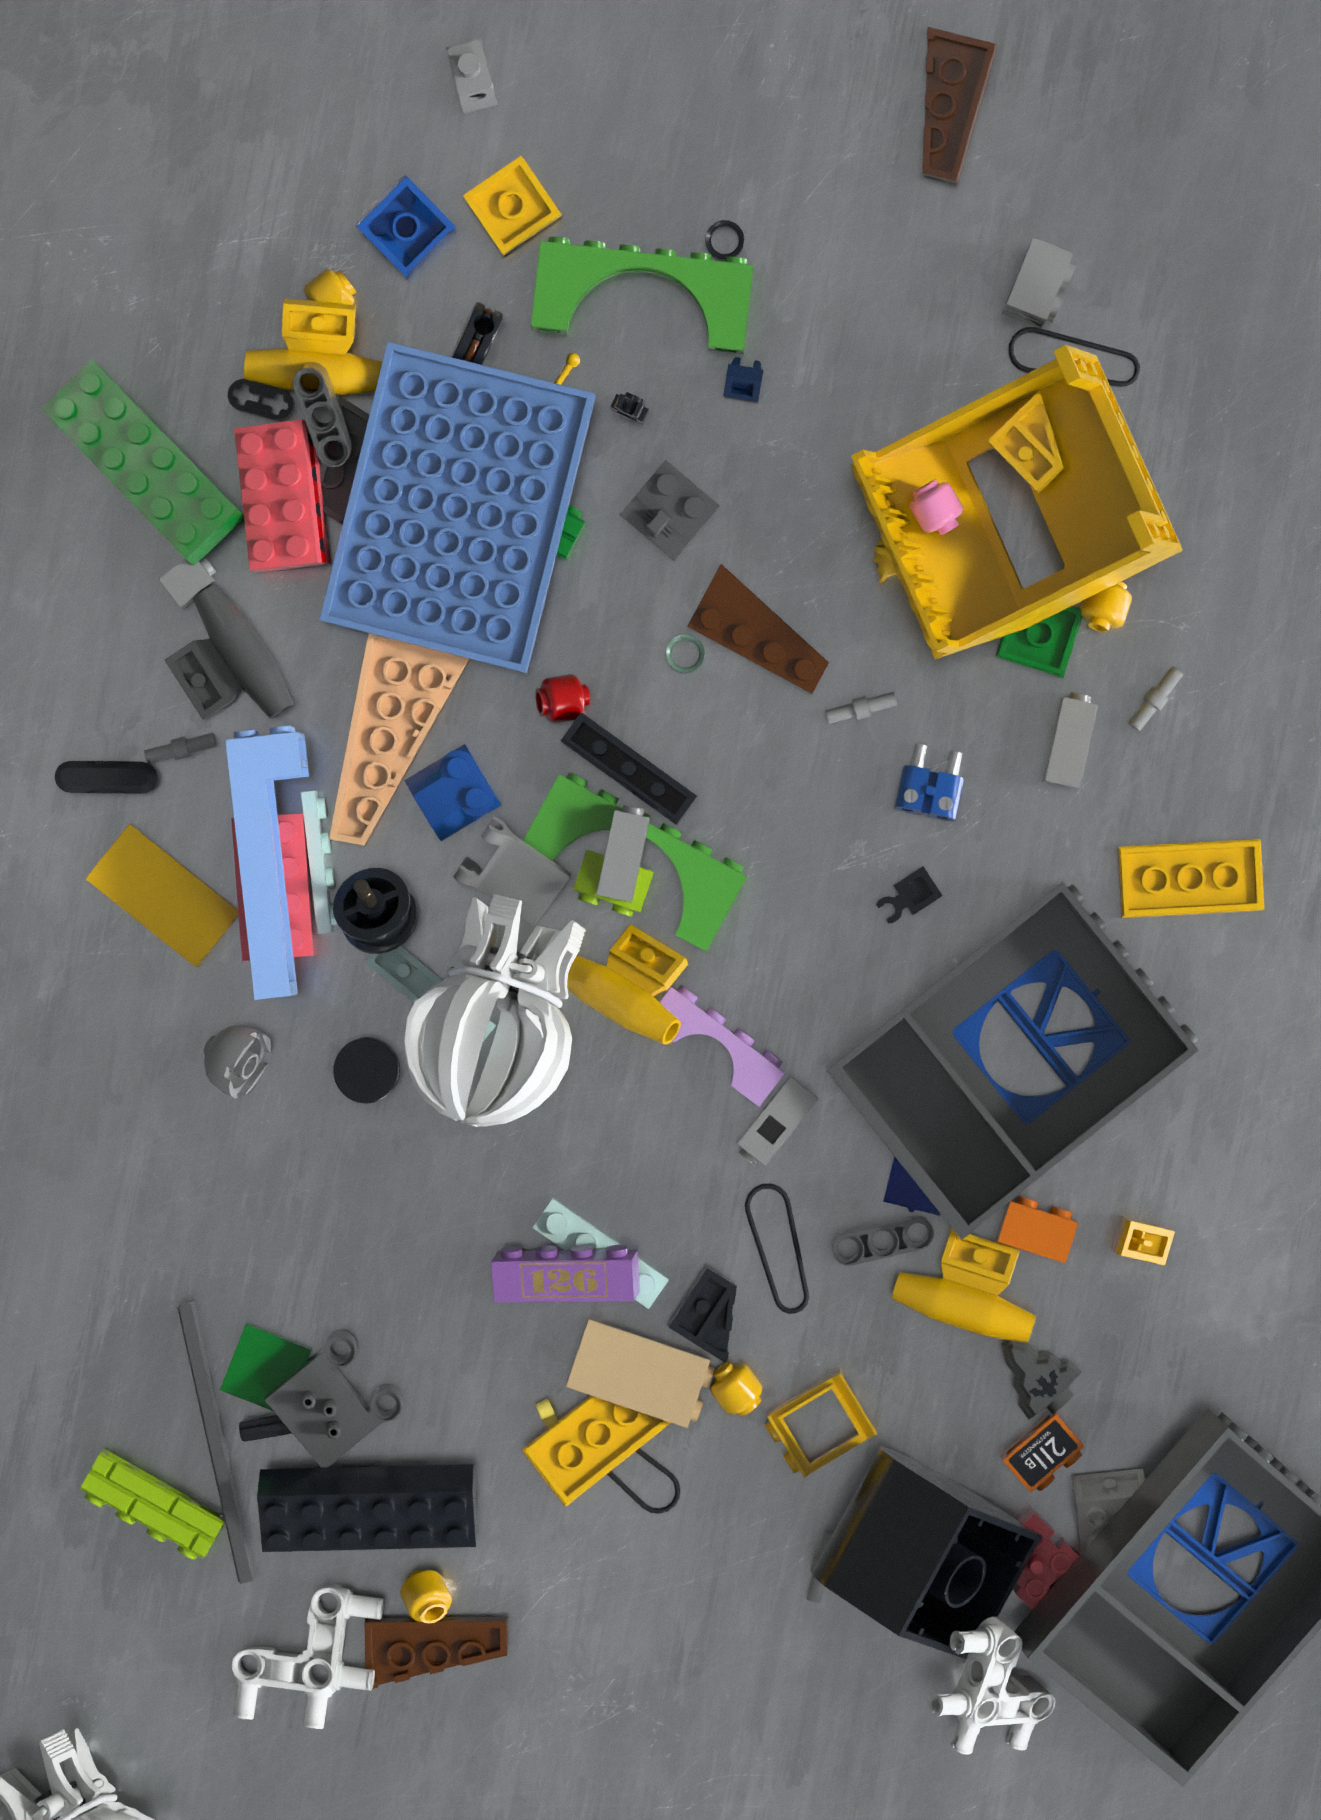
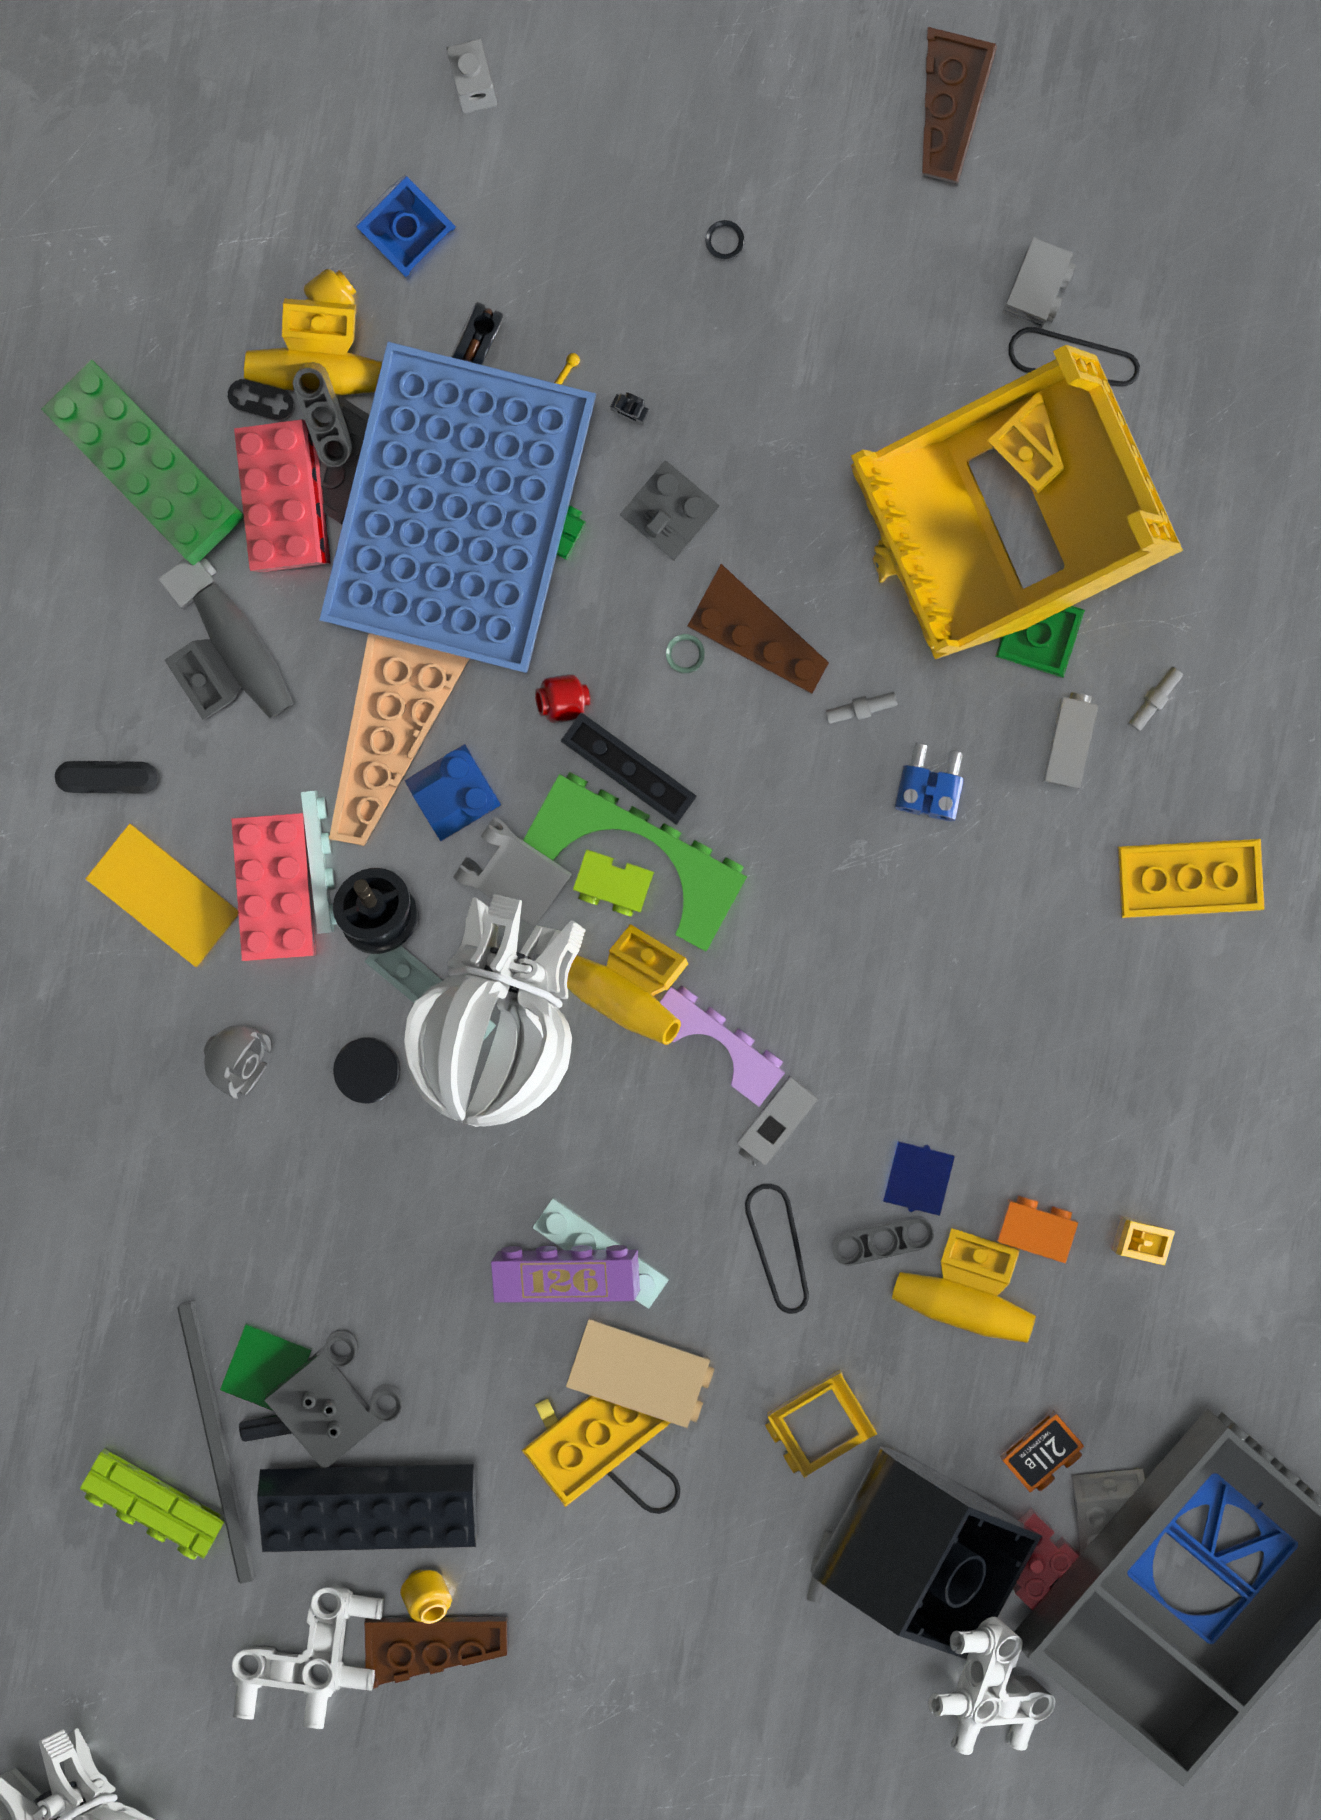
(180, 748): light grey bar -> none
(253, 768): light blue brick -> none
(512, 205): yellow plate -> none
(571, 271): bright green arch -> none
(623, 854): light grey brick -> none
(707, 1313): black wing -> none
(736, 1388): yellow head -> none
(743, 381): dark blue tile -> none
(913, 892): black plate -> none
(936, 507): bright pink head -> none
(942, 1111): dark grey panel -> none
(1039, 1378): dark grey rock -> none
(1107, 608): yellow head -> none

